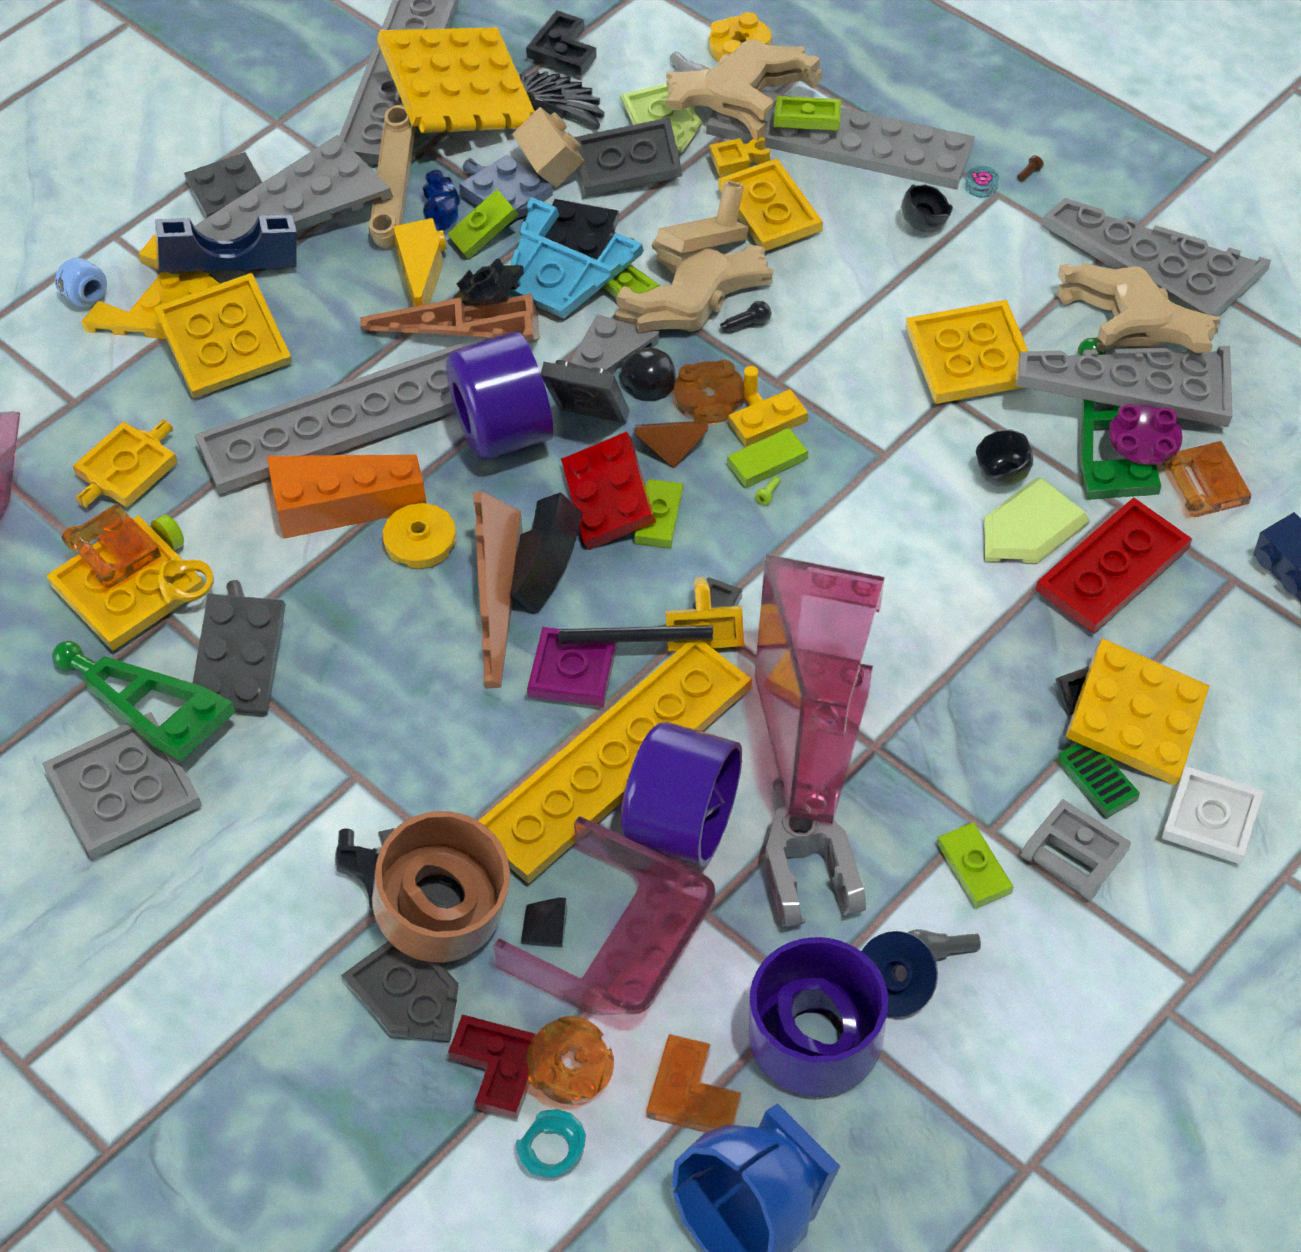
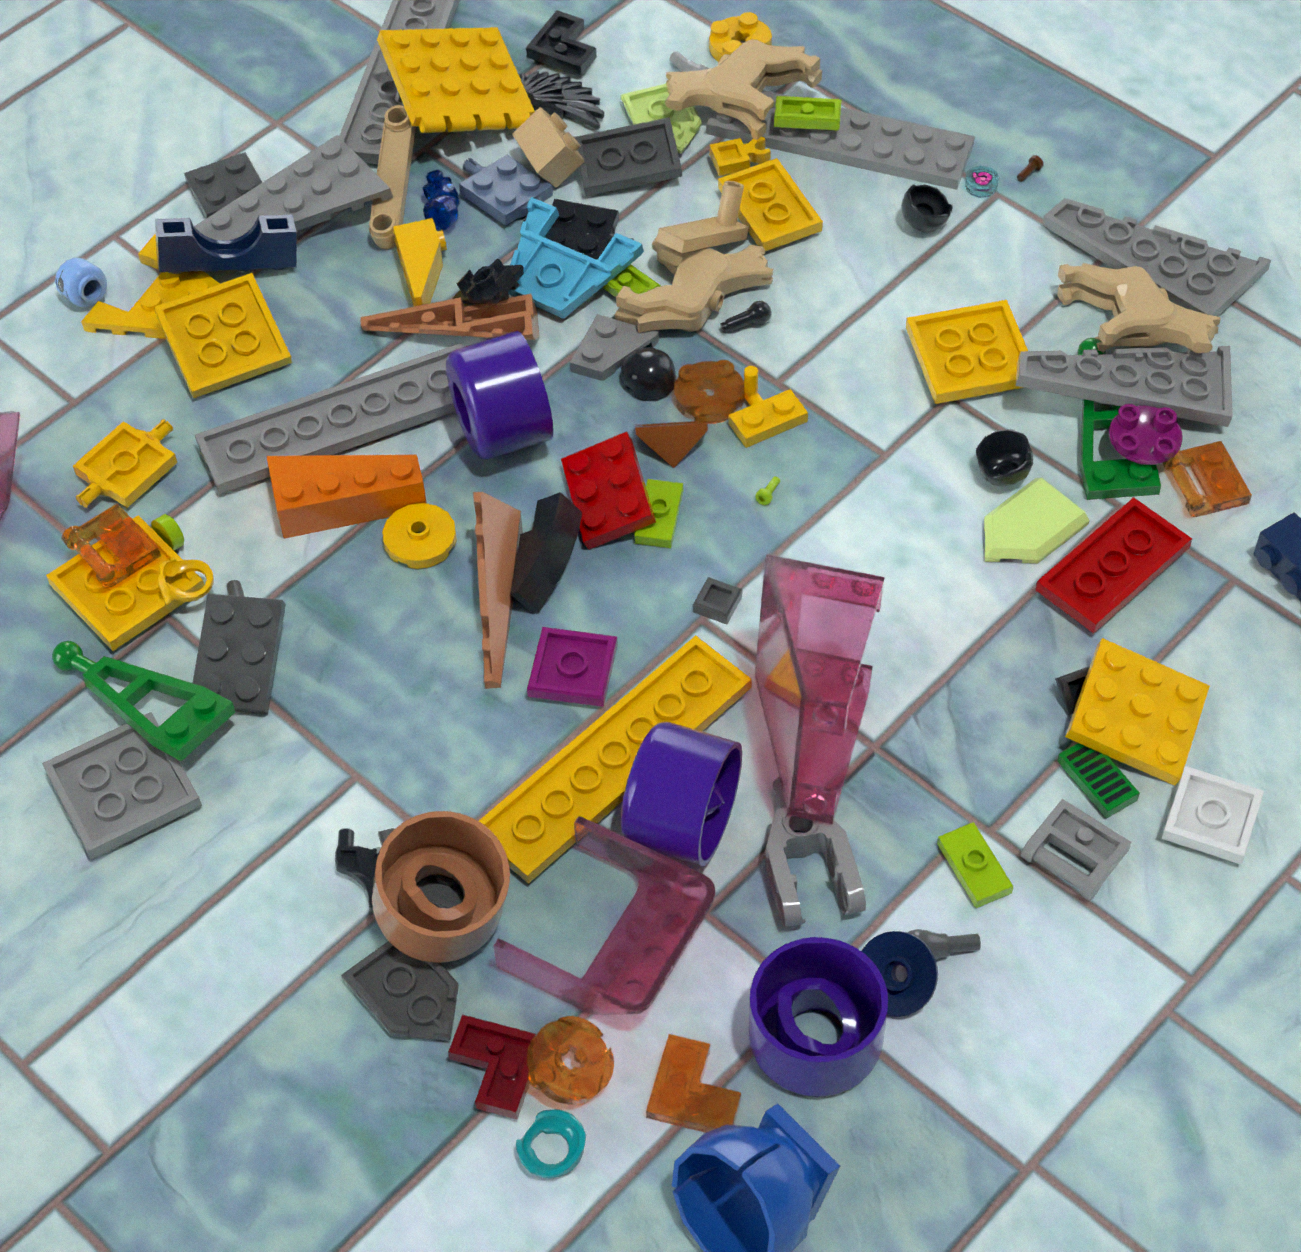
(482, 224): lime plate -> none
(545, 922): black slope -> none
(585, 391): dark grey plate -> none
(636, 634): black bar -> none
(726, 621): yellow plate -> none
(767, 457): lime tile -> none

